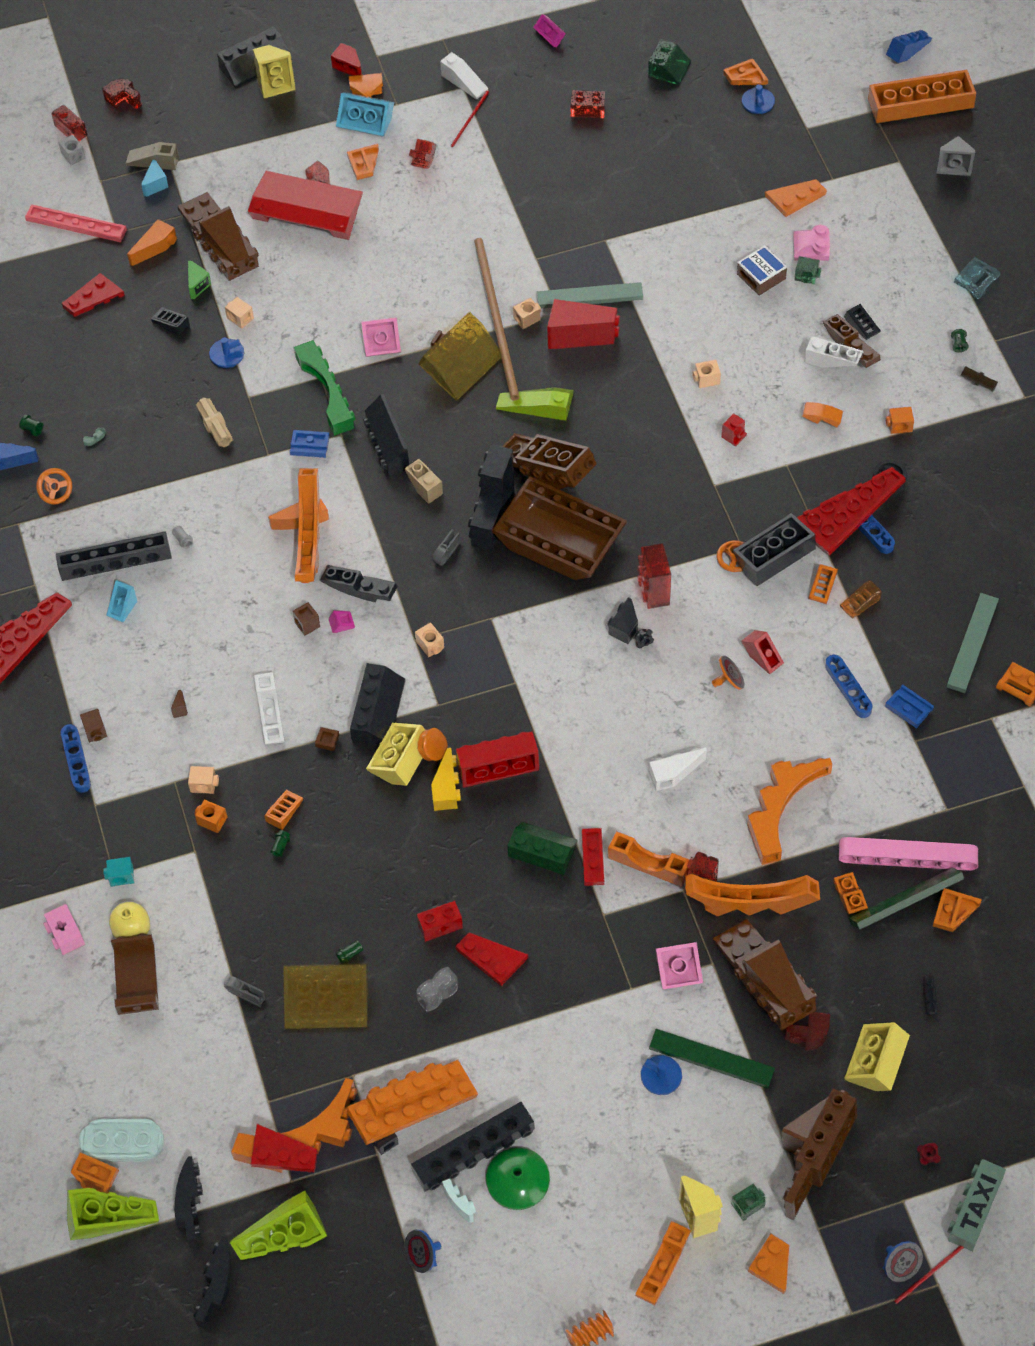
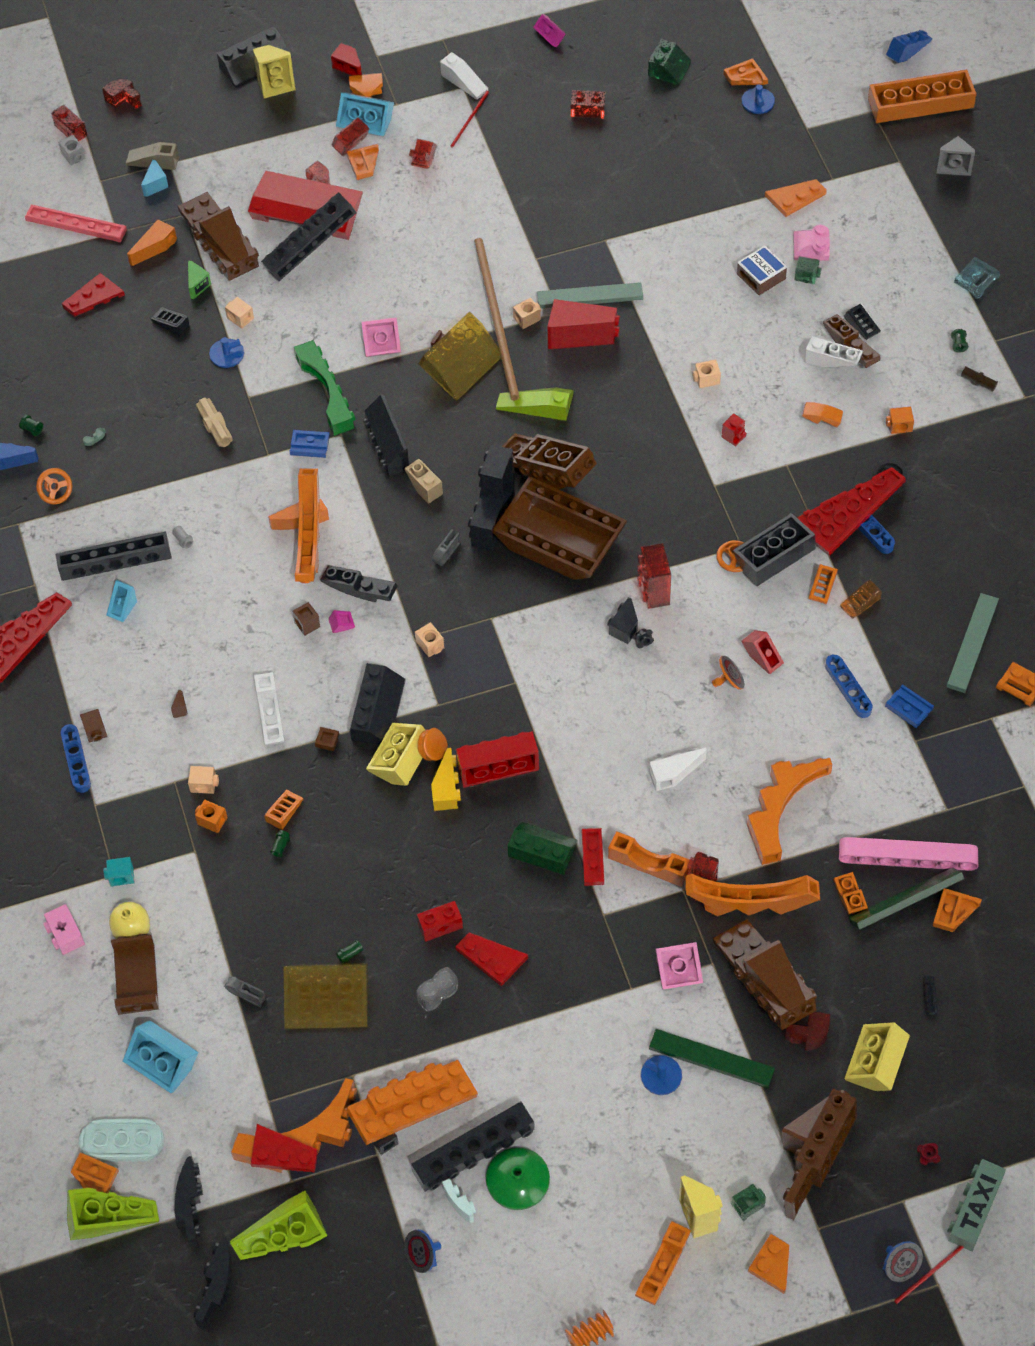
(159, 1056): none -> medium azure slope
(306, 244): none -> black brick
(350, 136): none -> clear red brick

